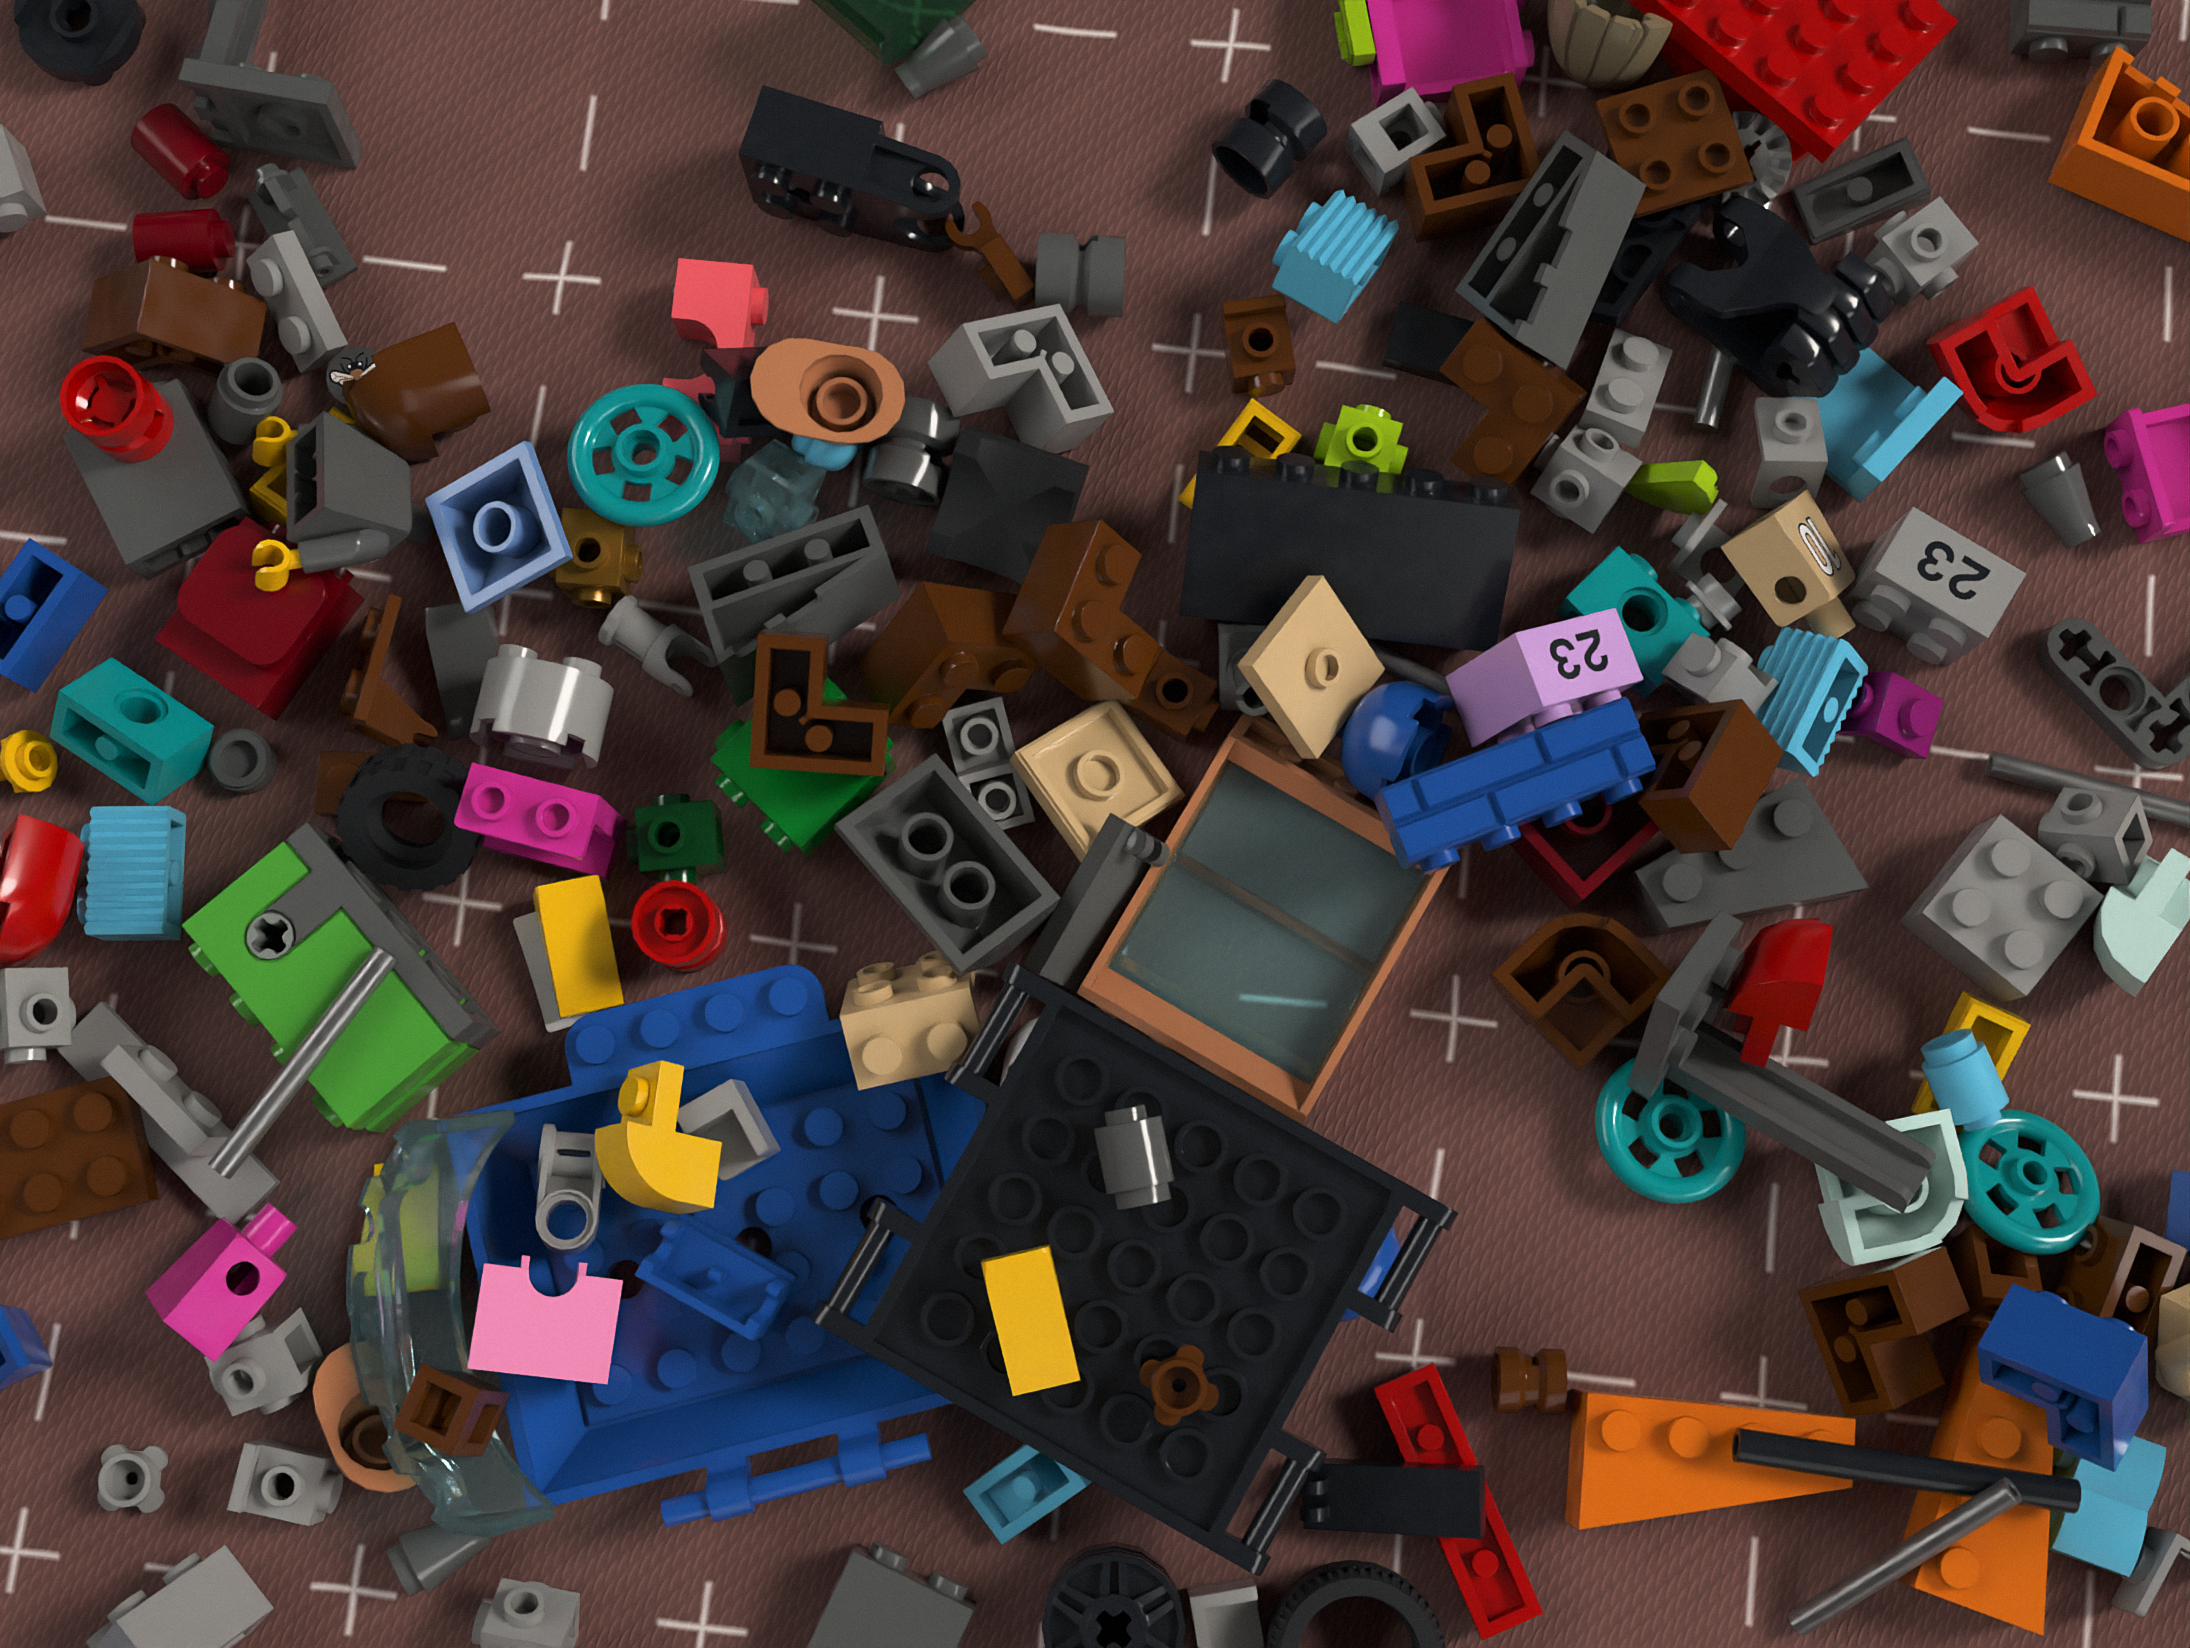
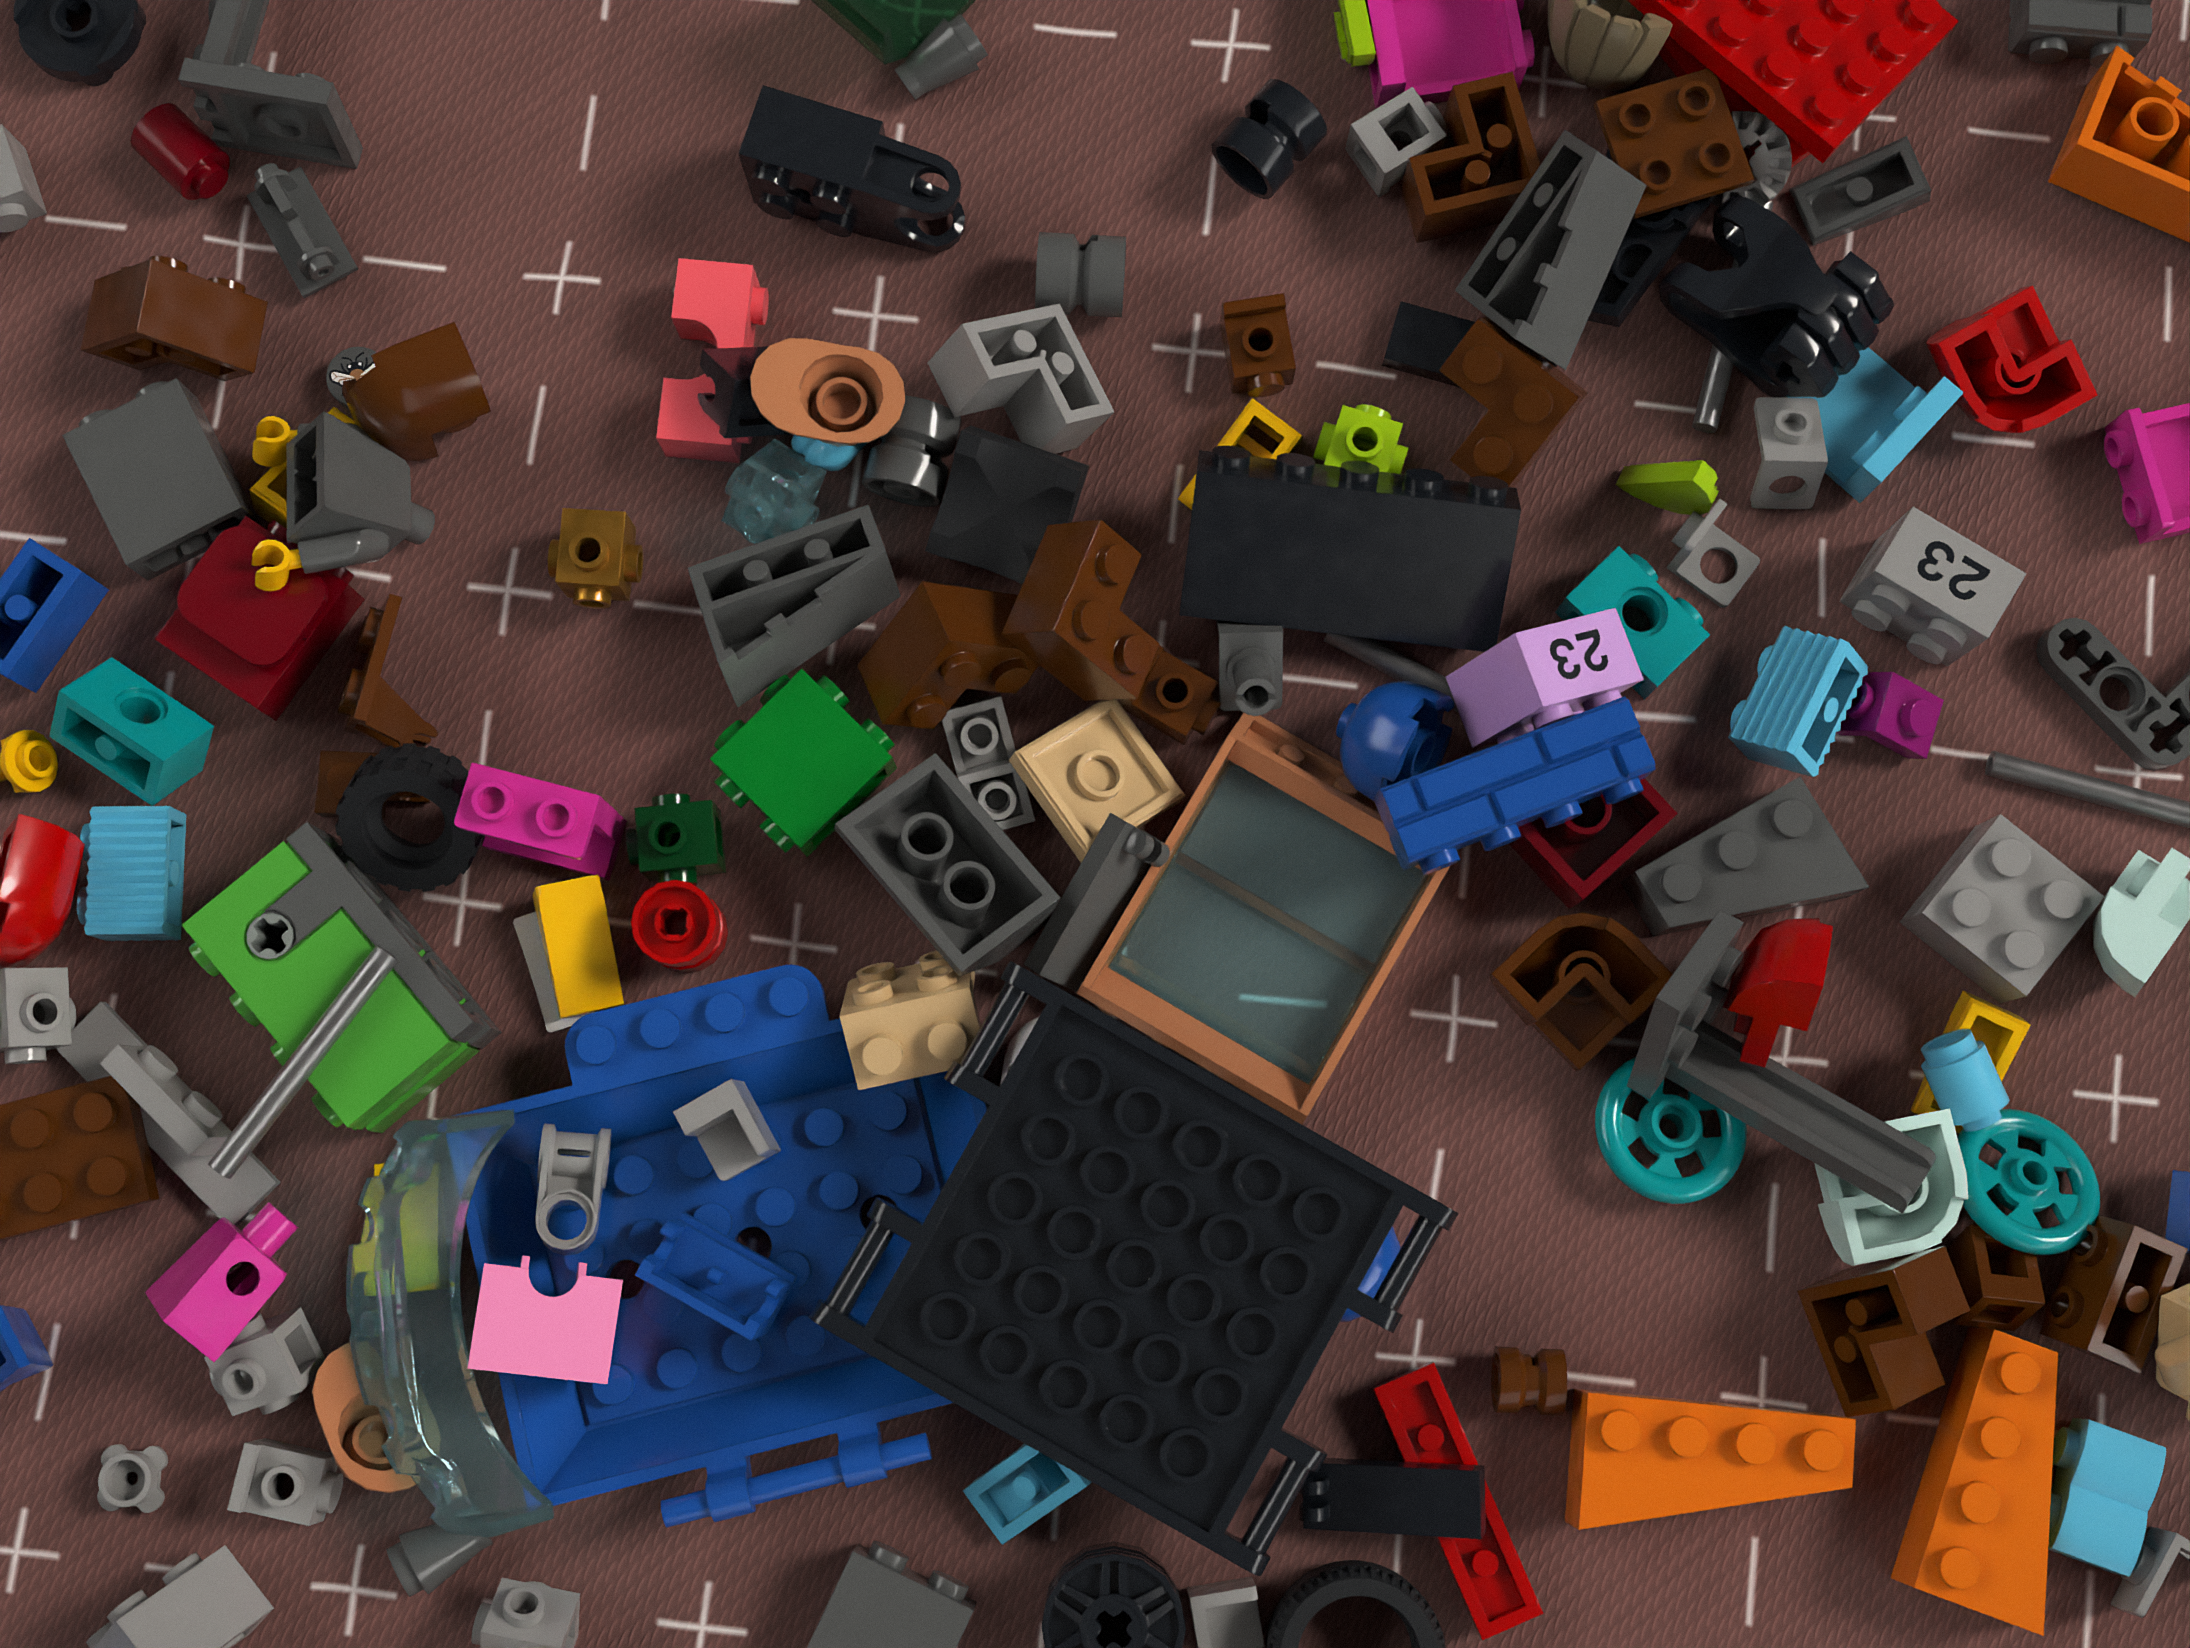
(116, 409): red wheel -> none
(189, 236): dark red brick -> none
(242, 761): dark grey tile -> none
(243, 398): dark grey brick -> none
(296, 301): light grey plate -> none
(451, 1411): reddish brown brick -> none
(459, 653): dark grey slope -> none
(498, 527): medium blue slope -> none
(542, 708): light grey brick -> none
(644, 1153): yellow brick -> none
(653, 643): light grey piece -> none
(667, 499): teal plate -> none
(797, 724): reddish brown brick -> none
(1002, 270): reddish brown plate -> none
(1030, 1319): yellow slope -> none
(1134, 1157): dark grey brick -> none
(1171, 1403): reddish brown plate -> none
(1311, 667): tan plate -> none
(1332, 255): medium azure brick -> none
(1583, 475): light grey brick -> none
(1626, 387): light grey plate -> none
(1707, 772): reddish brown brick -> none
(1712, 602): light grey plate -> none
(1717, 673): light grey brick -> none
(1795, 566): tan torso -> none
(1900, 1469): black piece -> none
(1905, 1556): flat silver piece -> none
(1921, 252): light grey brick -> none
(2061, 498): dark grey cone -> none
(2073, 1365): blue brick -> none
(2097, 834): light grey brick -> none

